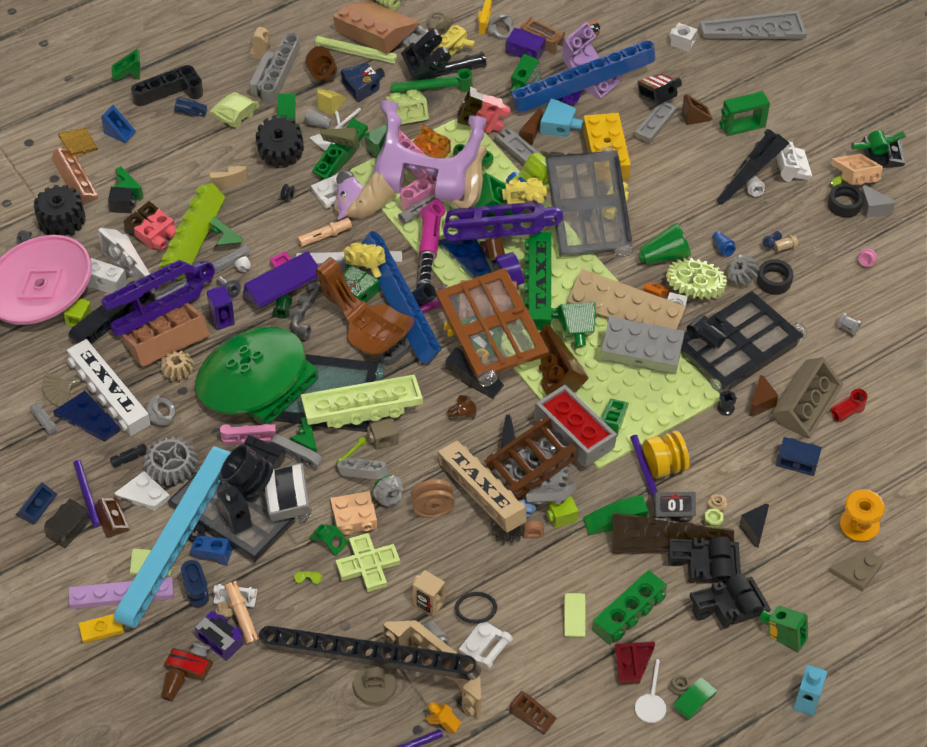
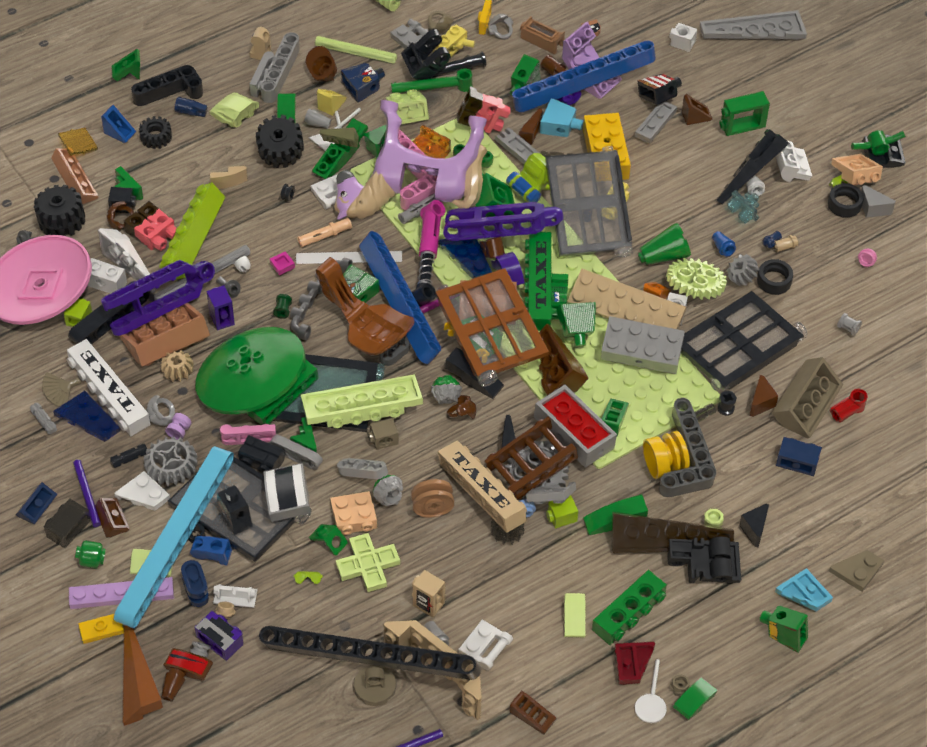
(90, 554): none -> green head
(111, 214): none -> reddish brown piece
(139, 688): none -> dark orange wedge
(155, 139): none -> black tyre
(178, 426): none -> lavender wheel
(229, 237): green slope -> none
(241, 612): light nougat pin -> none
(246, 471): black wheel -> none
(280, 280): dark purple slope -> none
(362, 441): lime hinge -> none
(366, 256): light yellow brick -> none
(374, 25): nougat slope -> none
(442, 715): light orange piece -> none
(446, 389): none -> light grey piece
(474, 621): black piece -> none
(523, 42): dark purple brick -> none
(526, 191): light yellow brick -> none
(533, 529): nougat tile -> none
(552, 65): none -> reddish brown hinge
(559, 289): none -> green leg
(643, 464): dark purple bar -> none
(674, 504): brick -> none
(699, 450): none -> dark grey beam
(703, 329): black piece -> none
(703, 413): none -> clear smoke axle
(720, 506): tan plate -> none
(733, 601): black plate -> none
(747, 204): none -> clear light blue hips
(805, 591): none -> medium azure wing
(811, 685): medium azure torso -> none
(862, 515): light orange hose -> none

